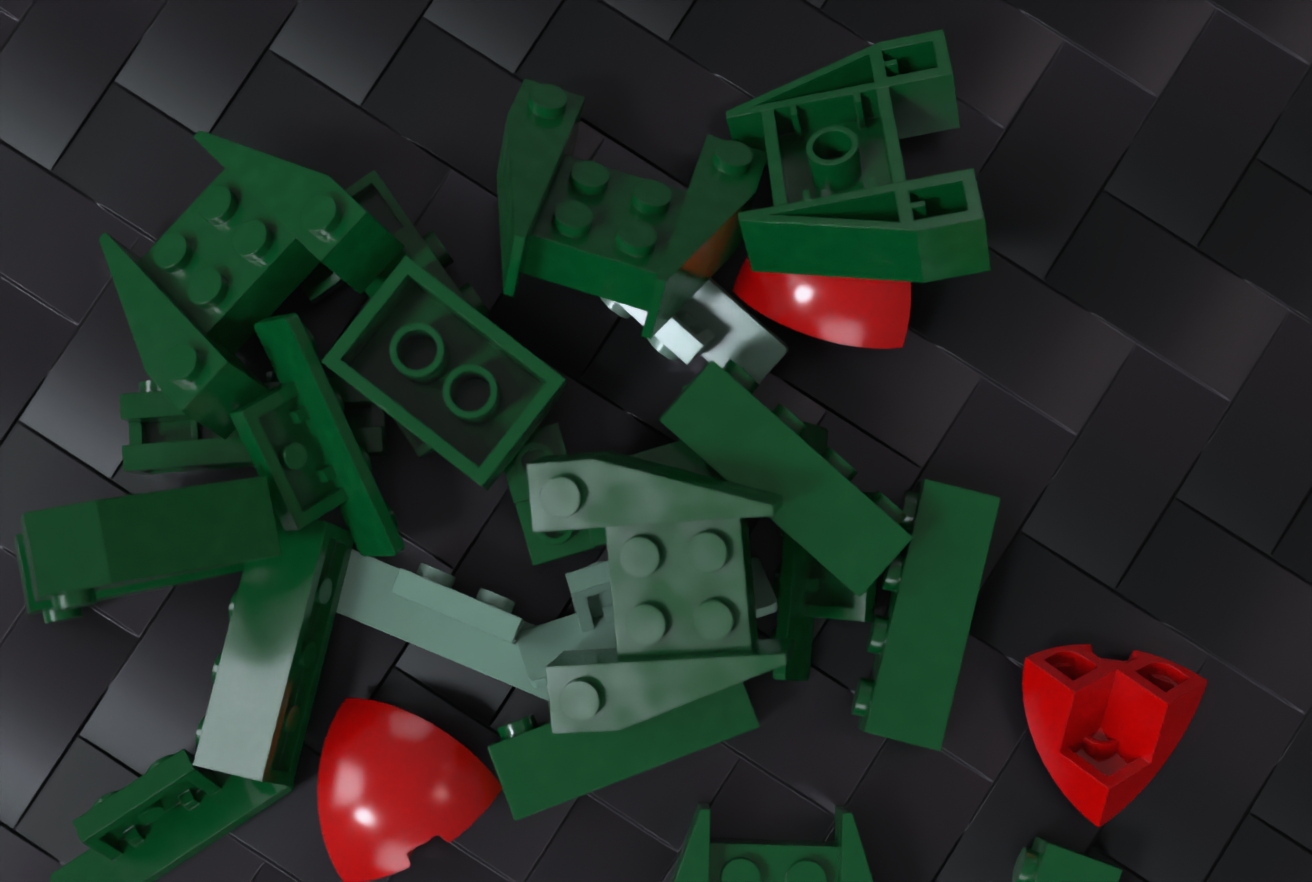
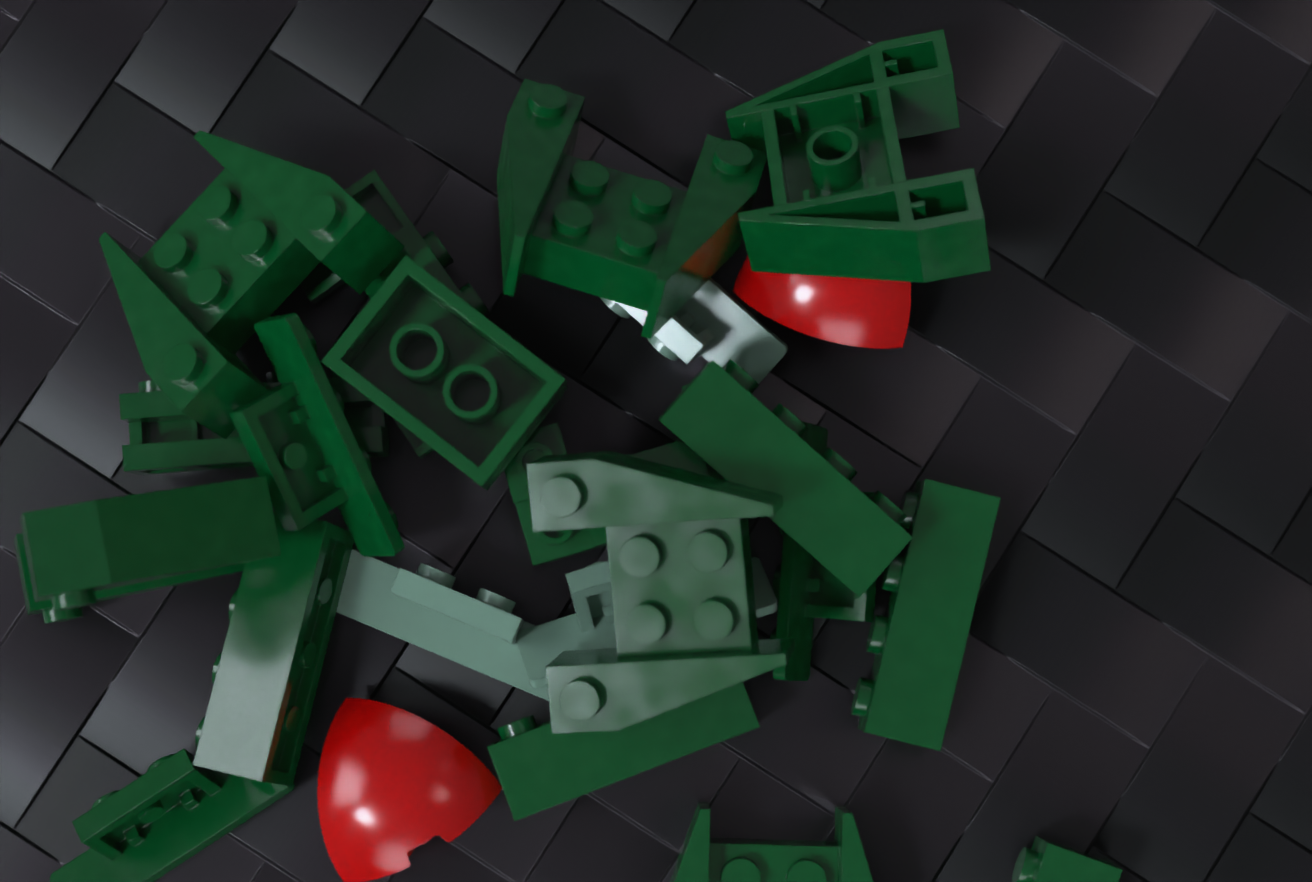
(1106, 721): red brick -> none

